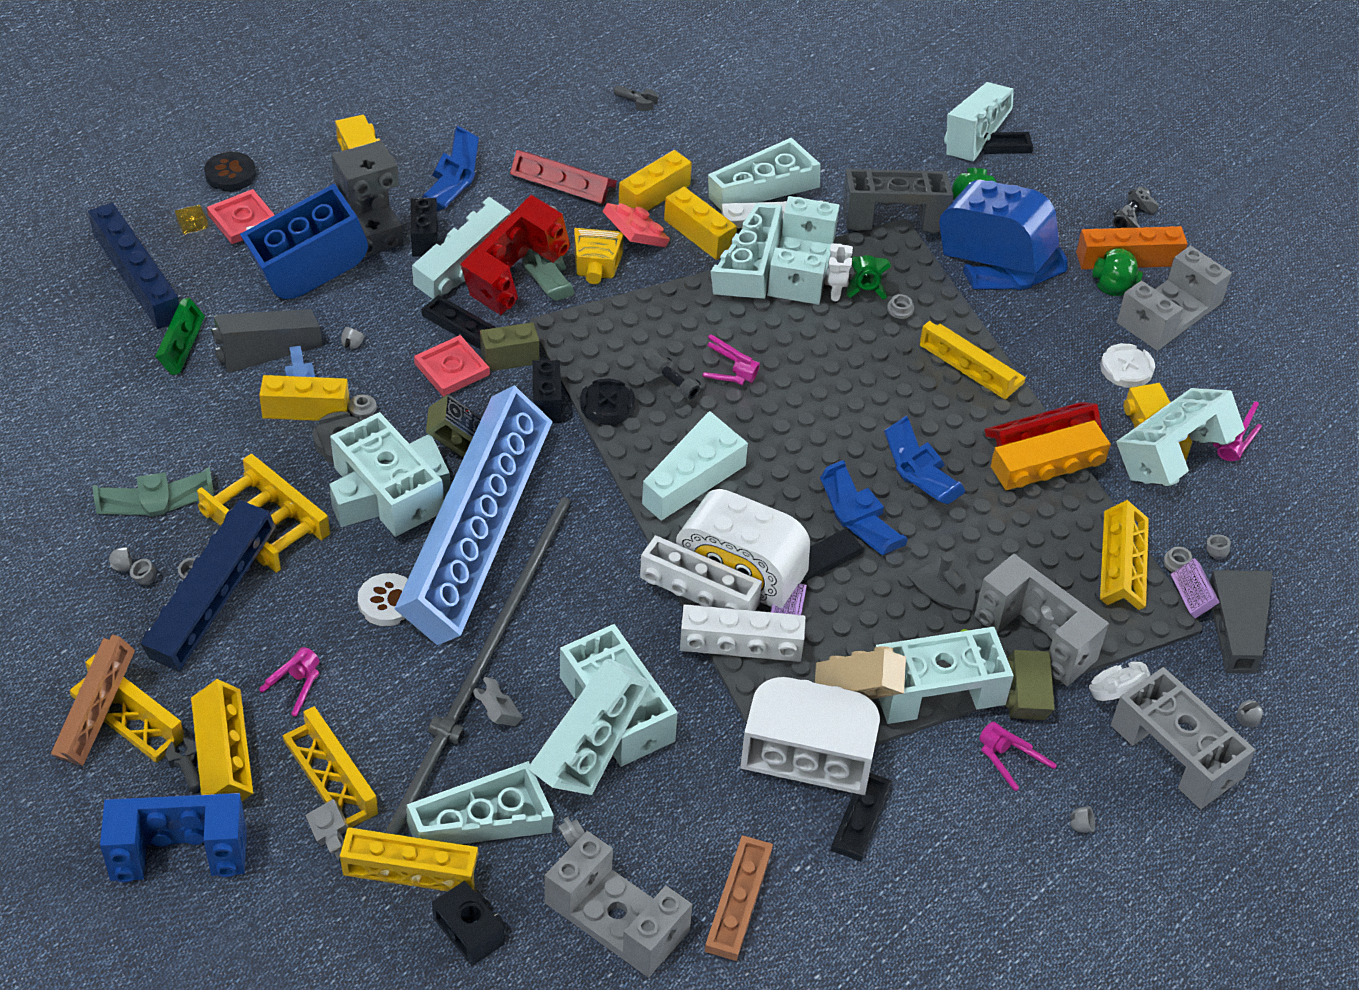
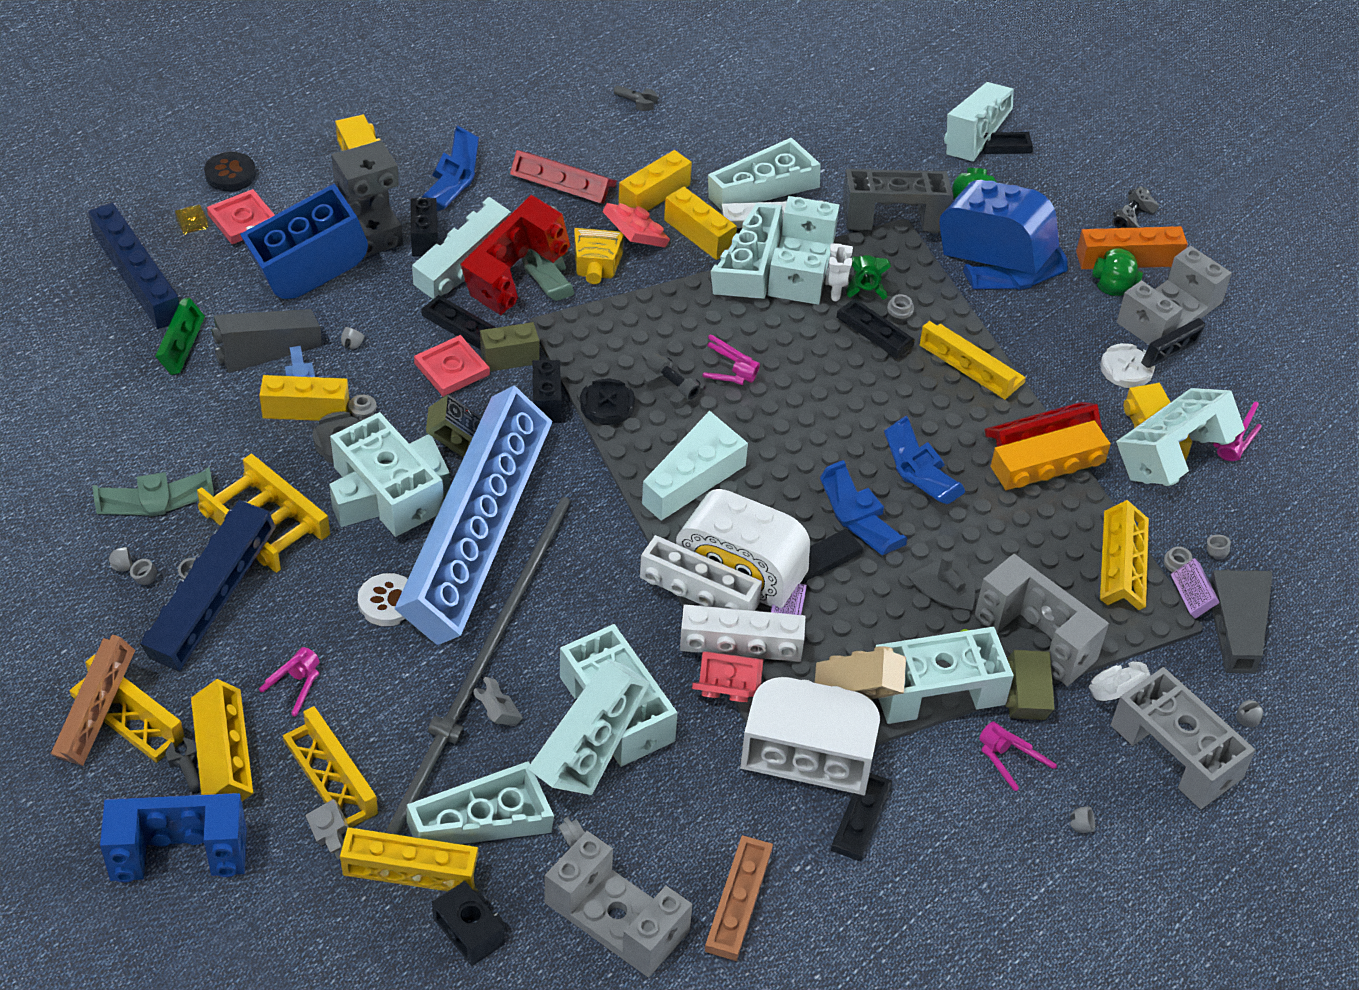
(729, 675): none -> coral bracket
(875, 328): none -> black tile
(1173, 343): none -> black tile

